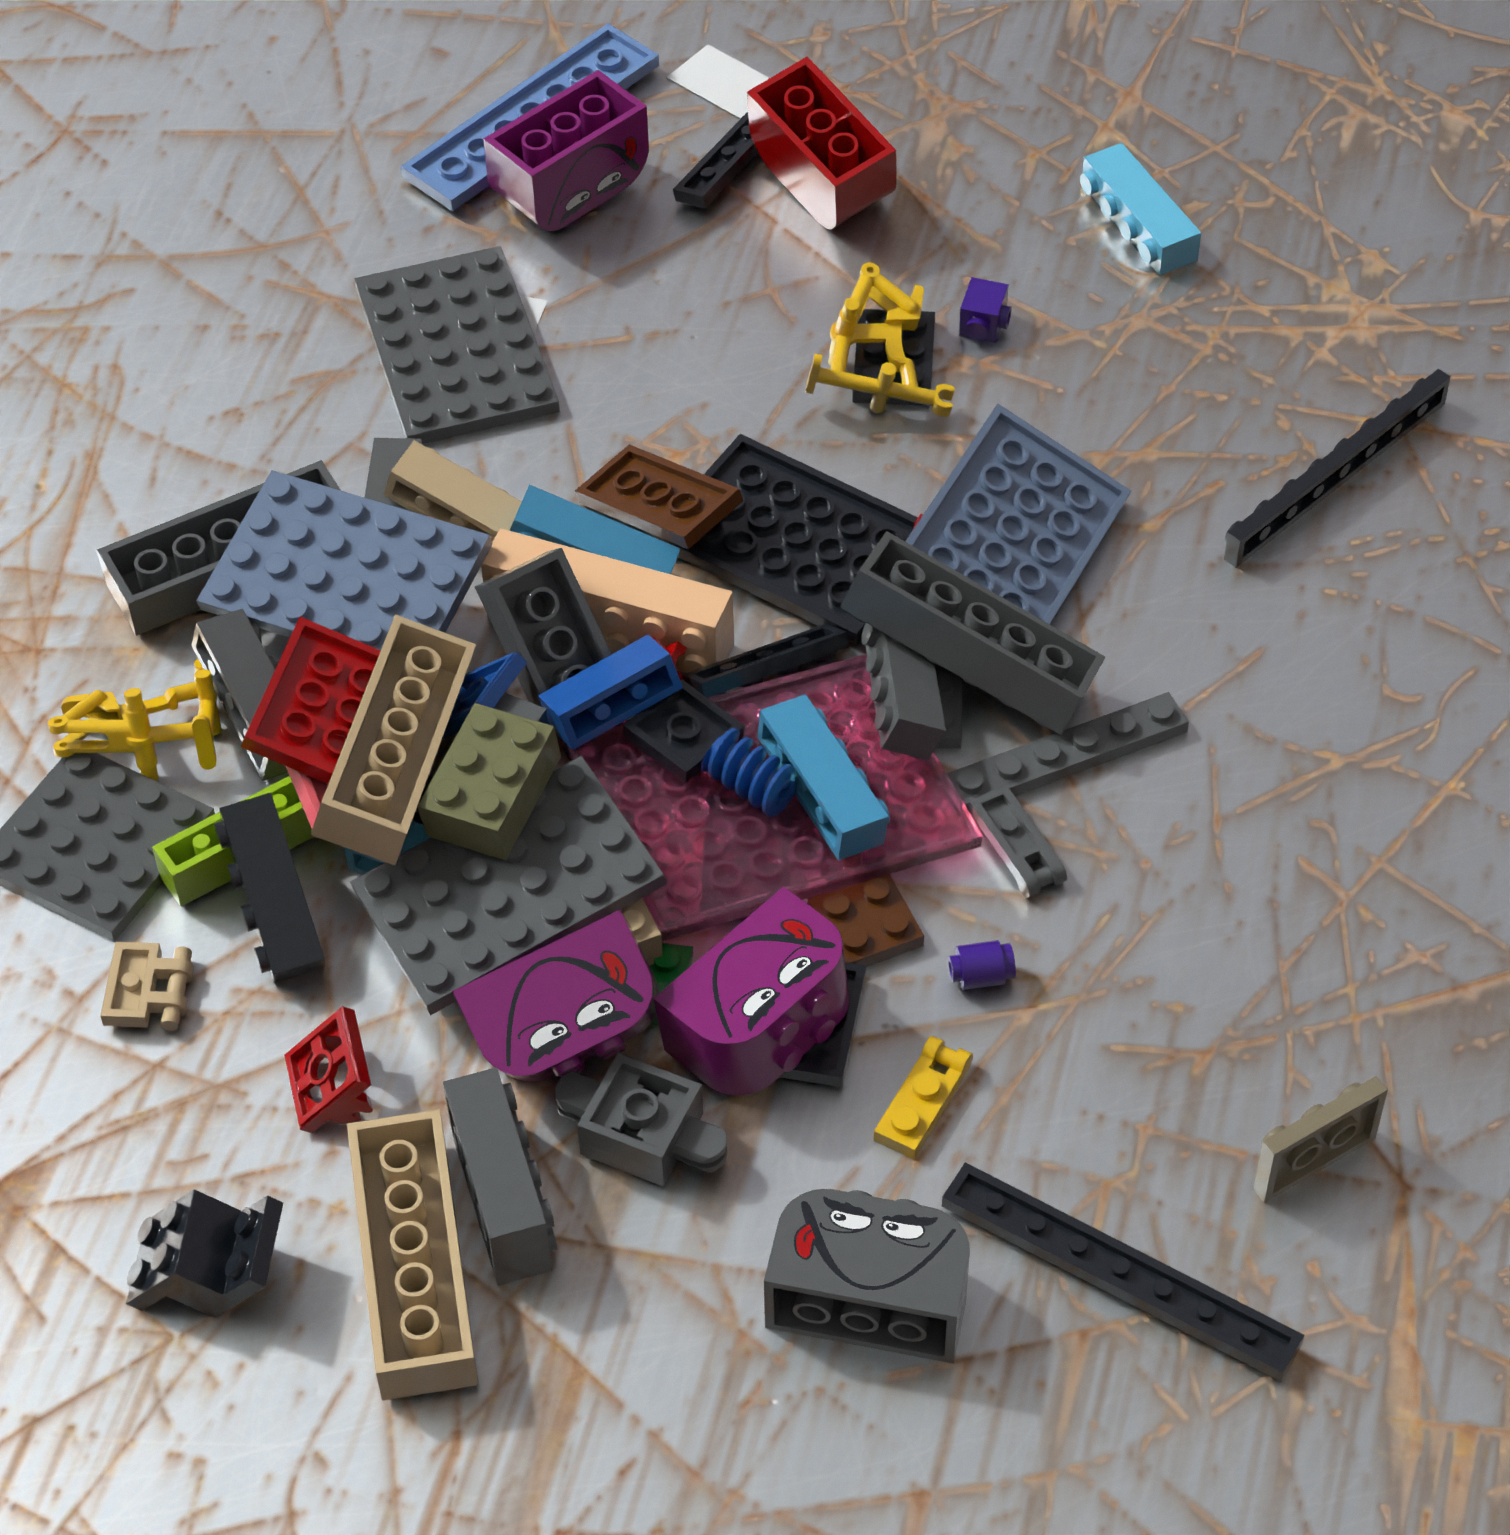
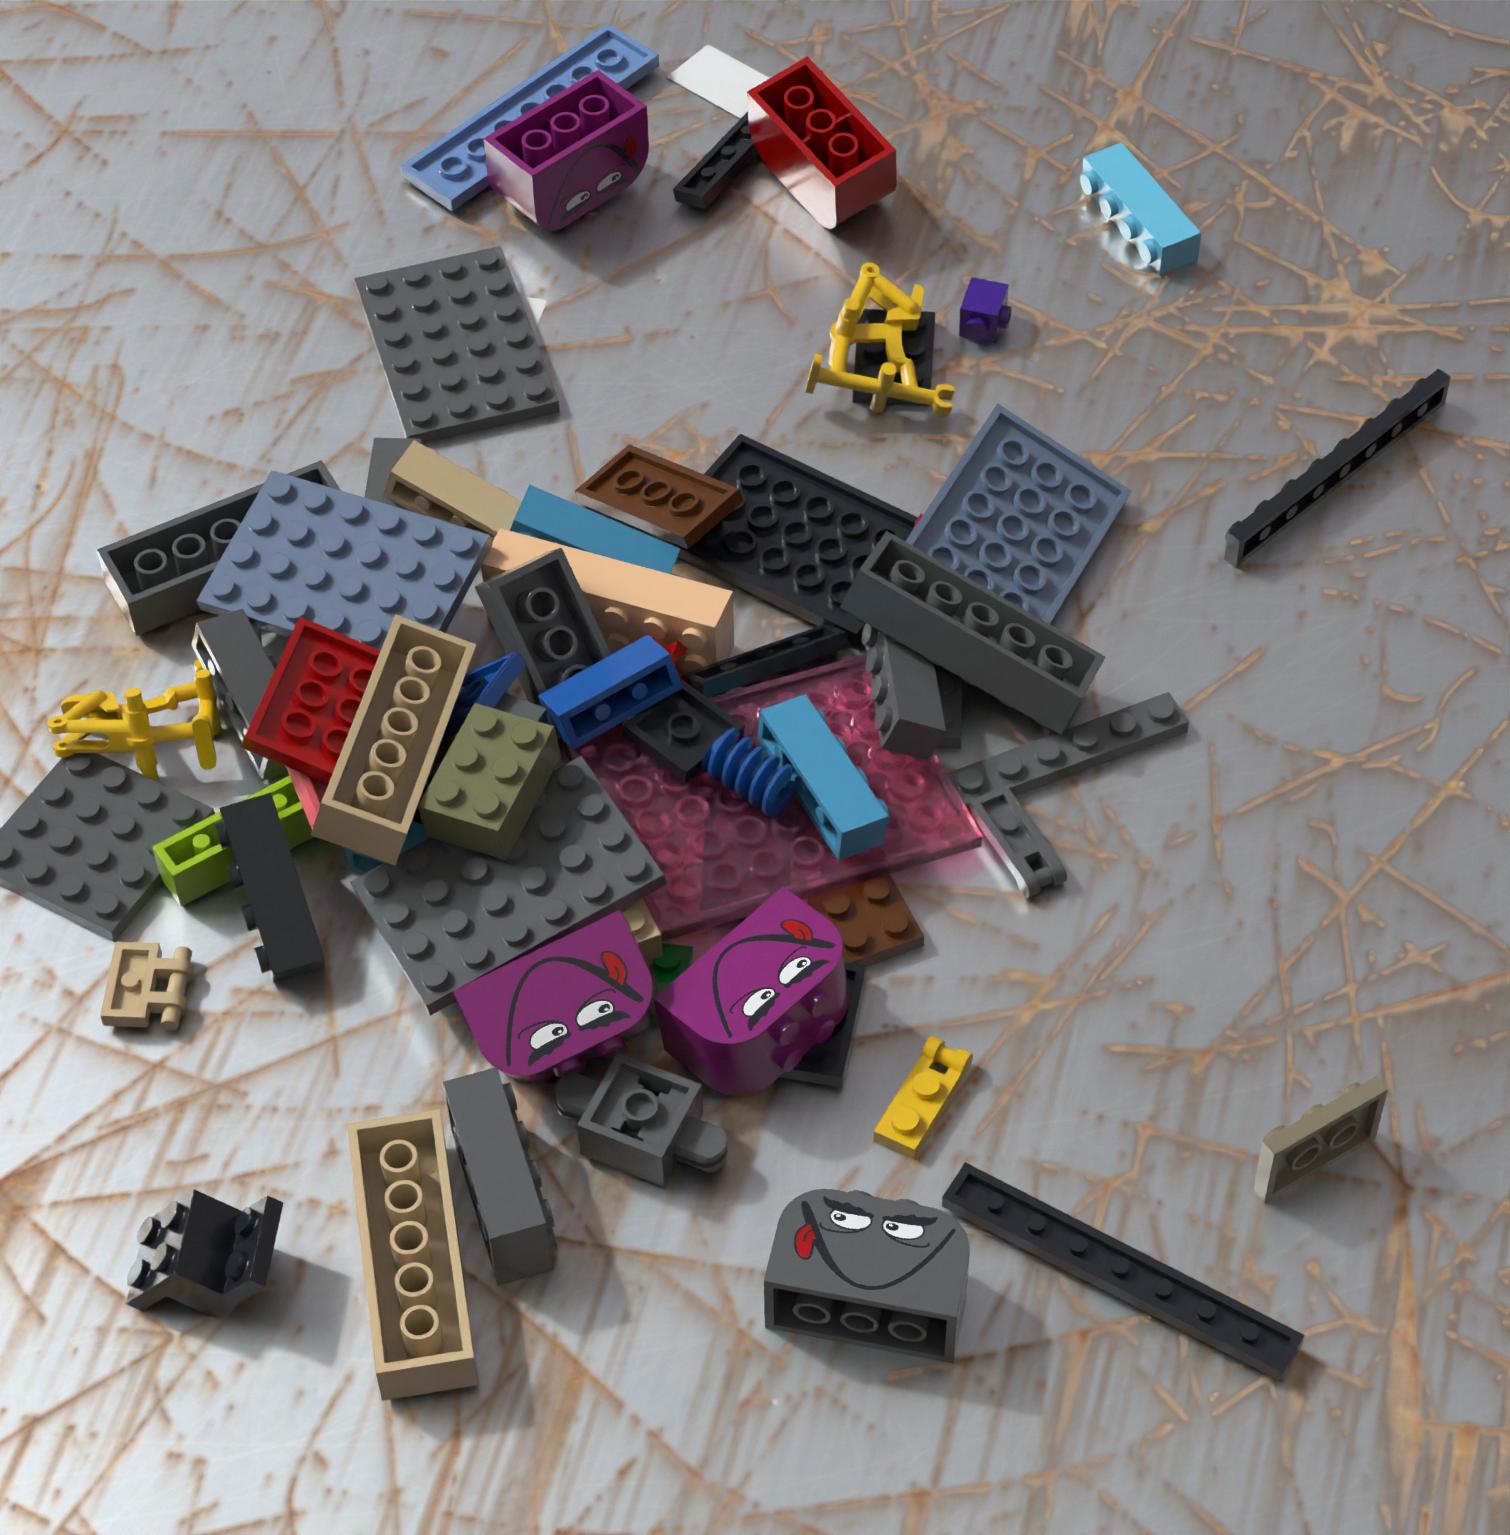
(337, 1041): red piece -> none
(982, 964): dark purple brick -> none

